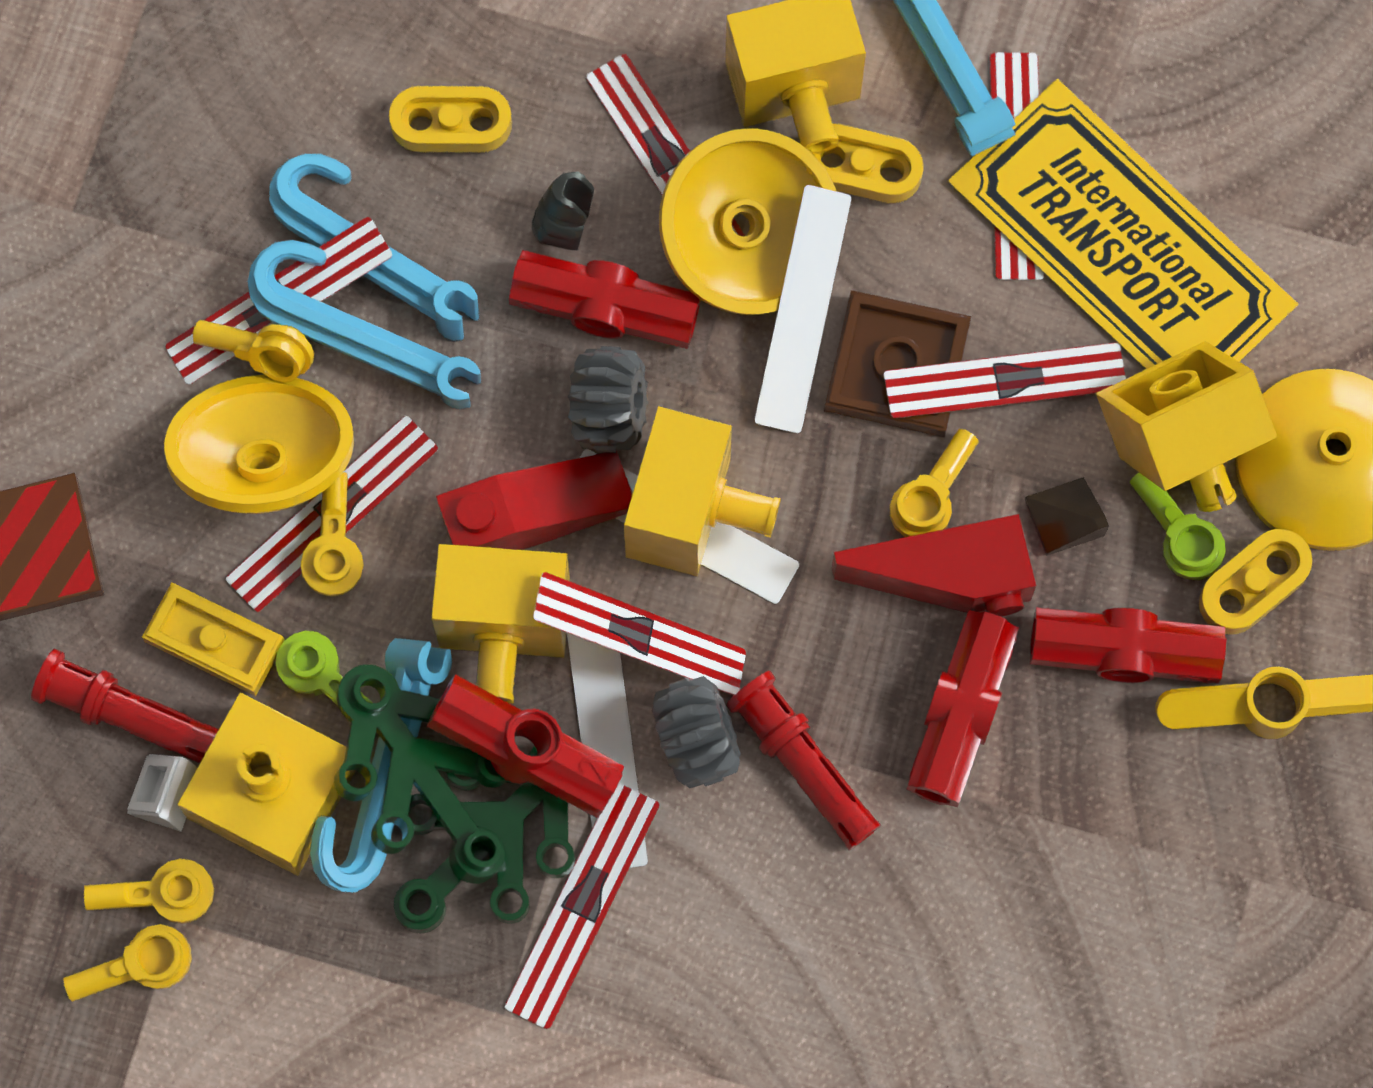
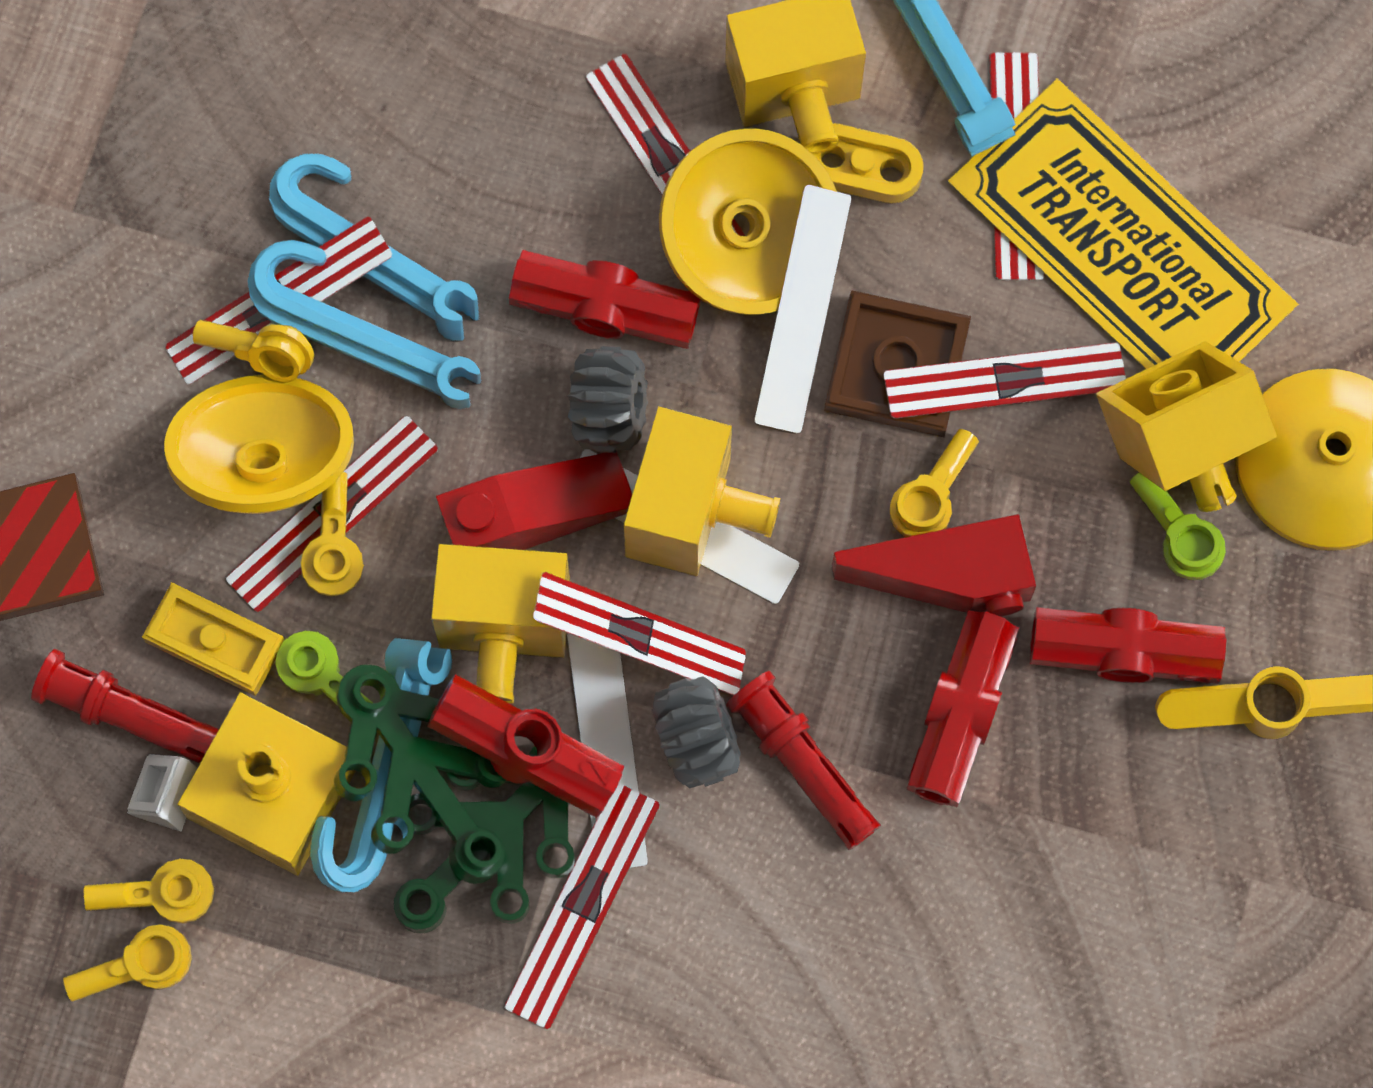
(451, 114): yellow plate -> none
(563, 211): pearl dark grey arm -> none
(1066, 516): dark brown slope -> none
(1253, 583): yellow plate -> none

